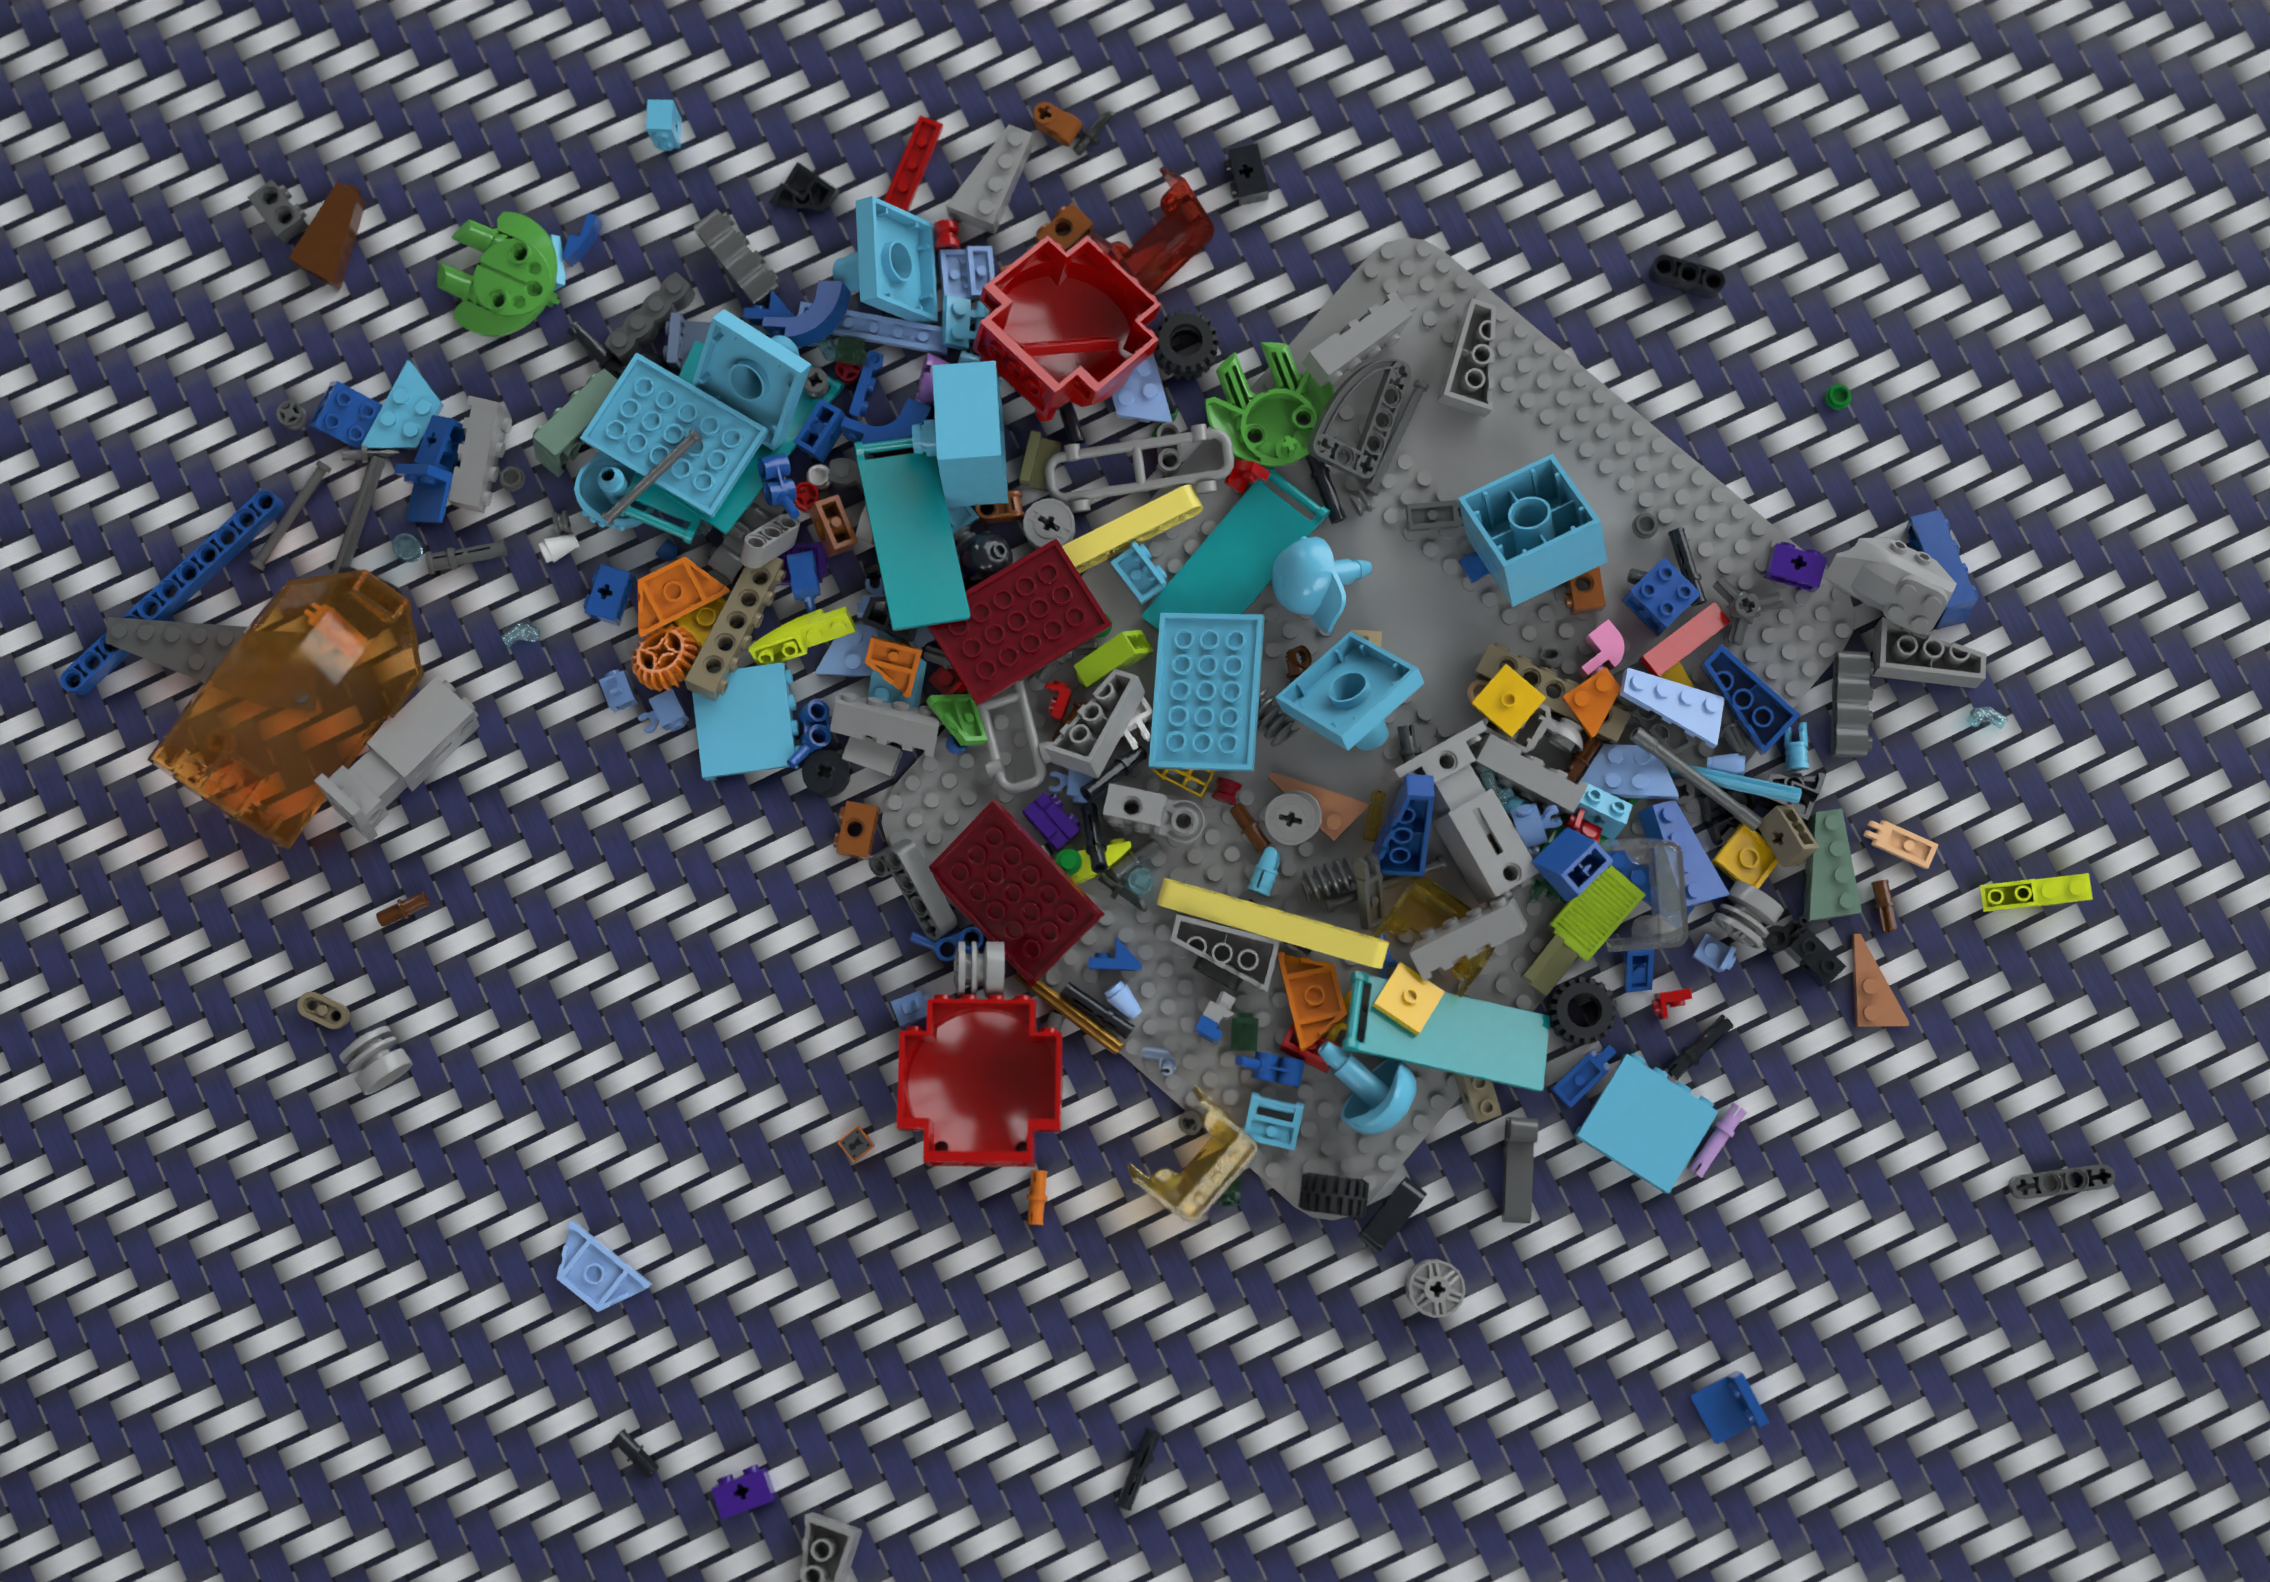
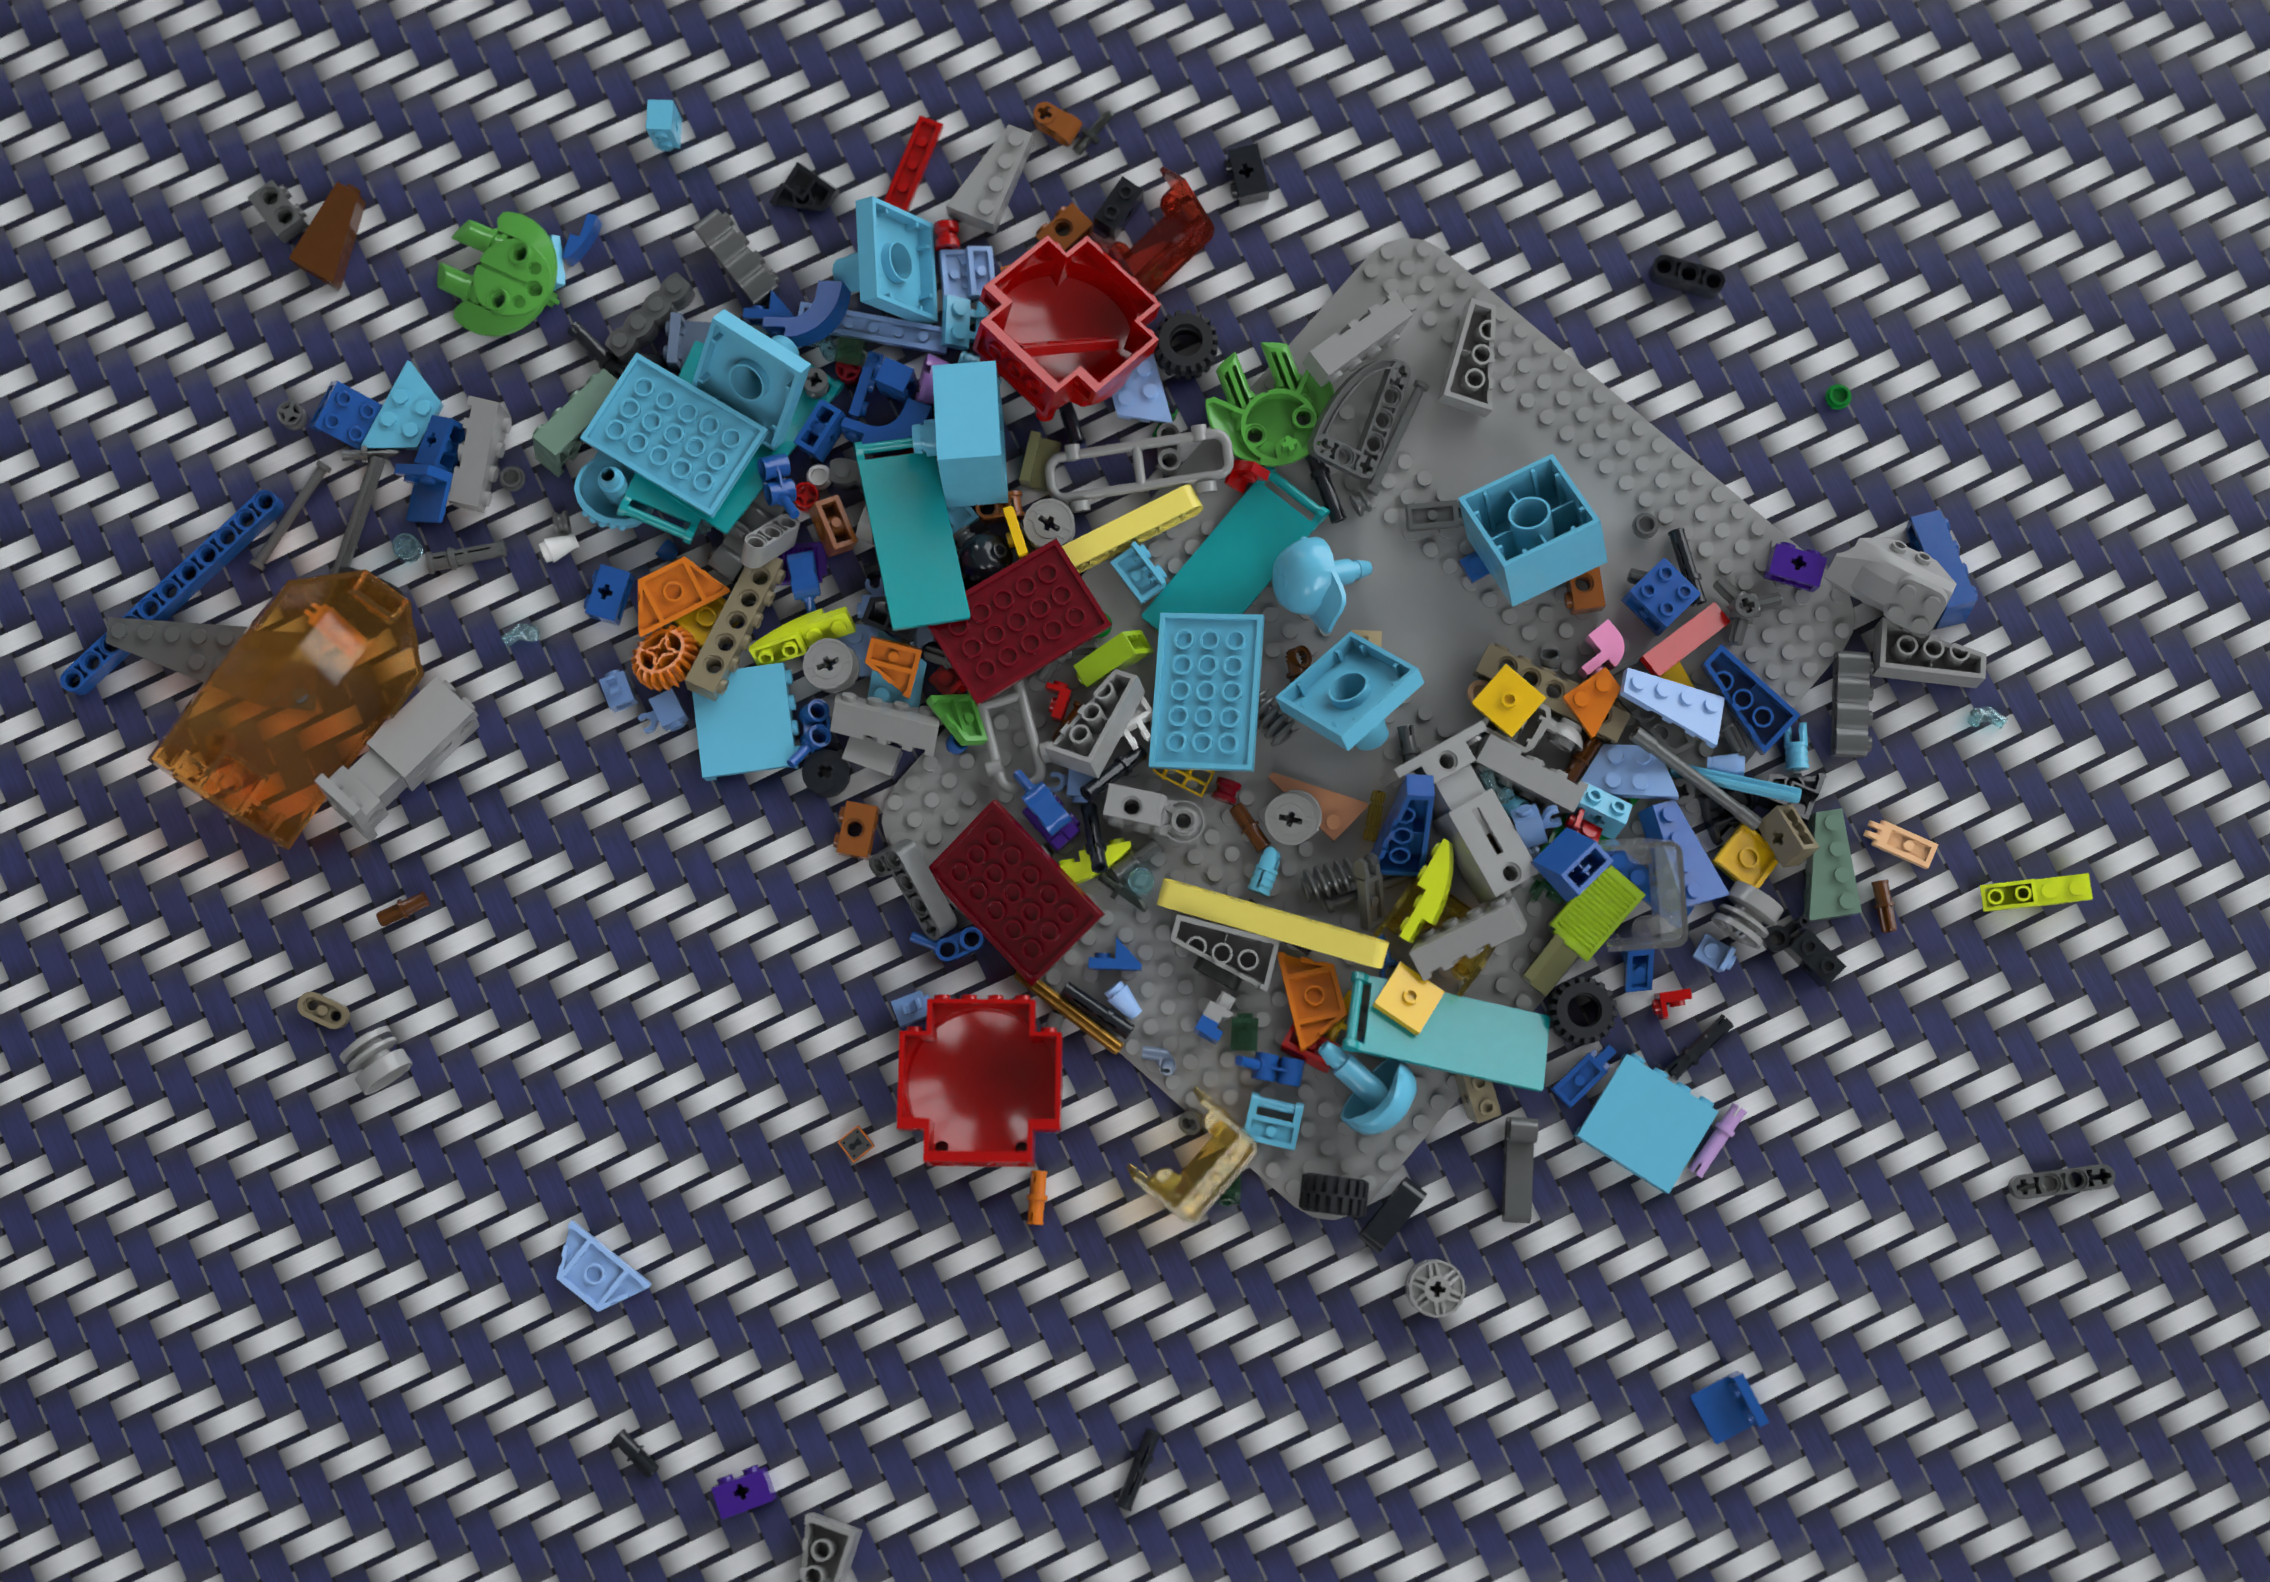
(651, 477): dark grey bar -> none
(818, 659): none -> light grey piece
(895, 380): none -> blue brick
(980, 969): light grey wheel -> none
(1015, 536): none -> yellow plate
(1043, 804): none -> blue beam
(1069, 861): green plate -> none
(1118, 208): none -> black brick
(1437, 881): none -> neon yellow slope
(1873, 997): nougat wing -> none

